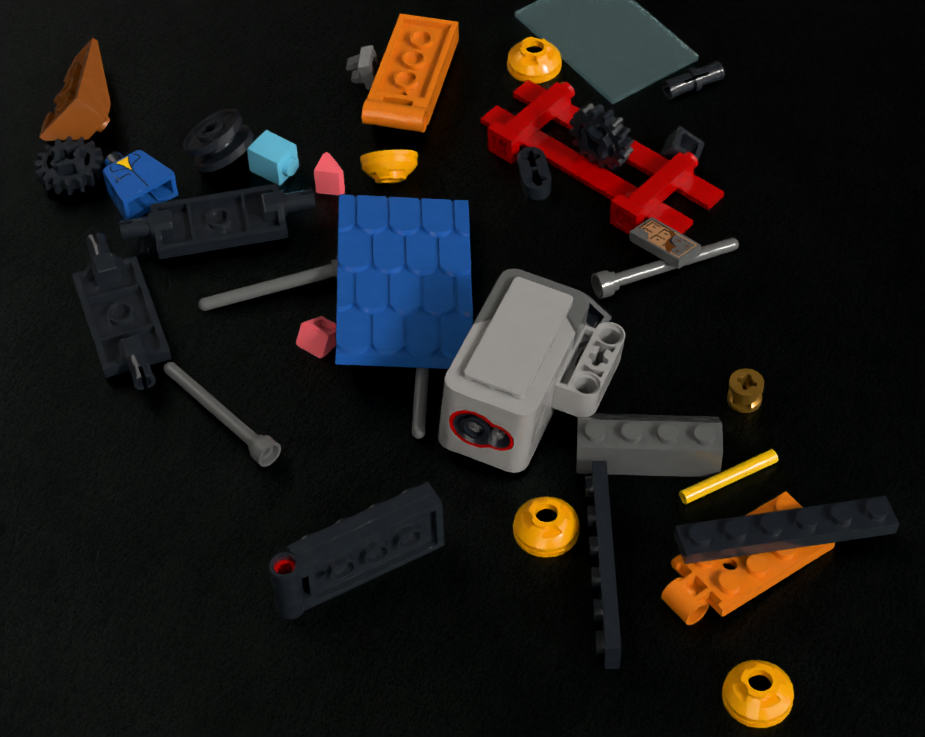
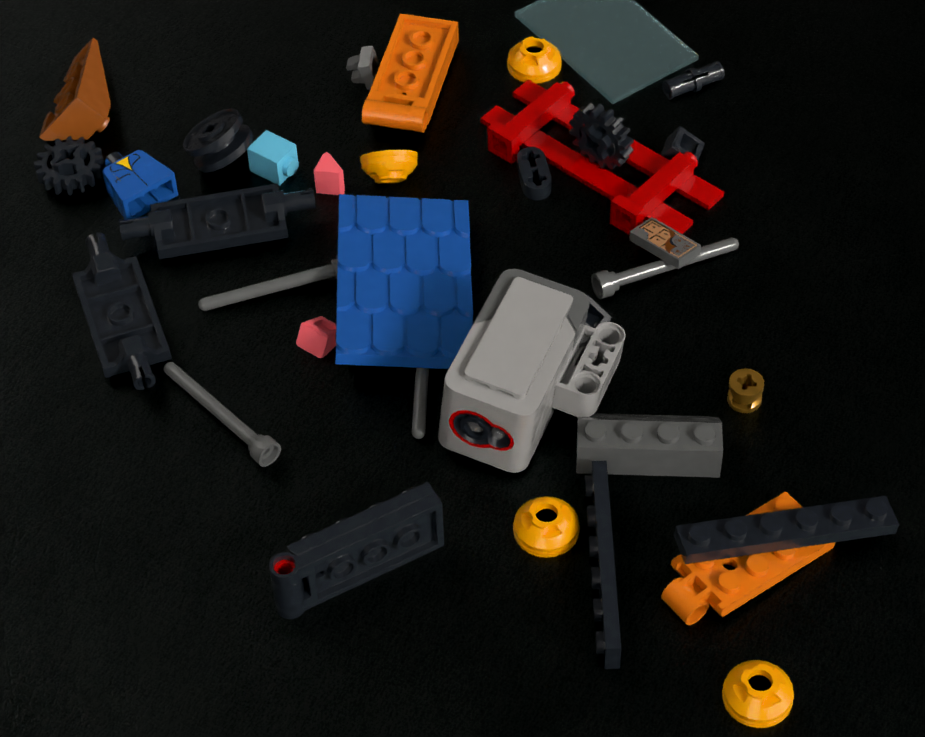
(728, 476): yellow piece -> none

